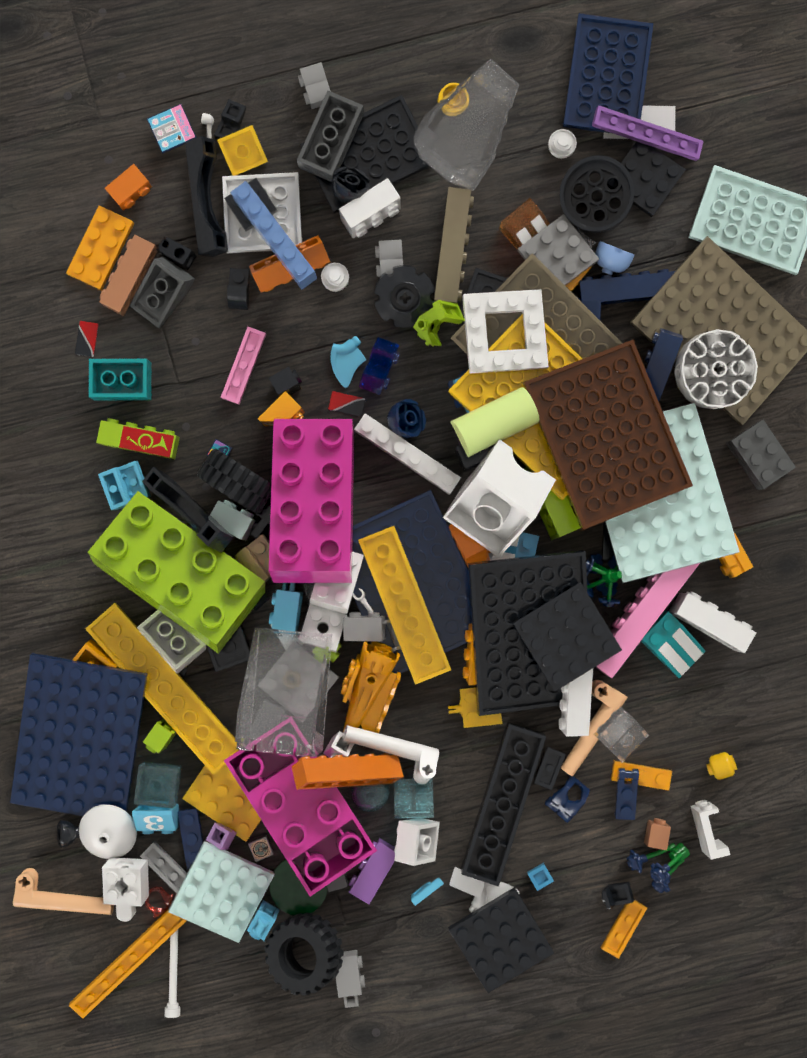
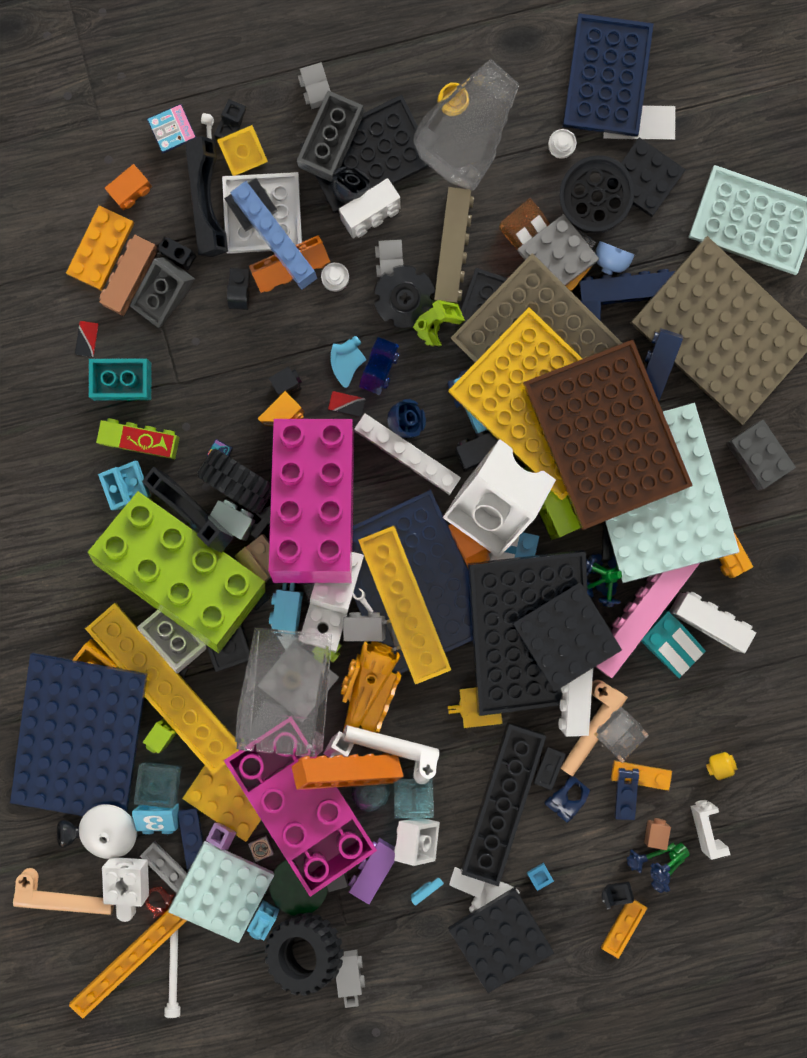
(243, 365): bright pink plate -> none
(469, 670): light orange plate -> none
(485, 361): white plate -> none
(496, 421): yellowish green brick -> none
(647, 133): medium lavender plate -> none
(734, 365): white brick -> none

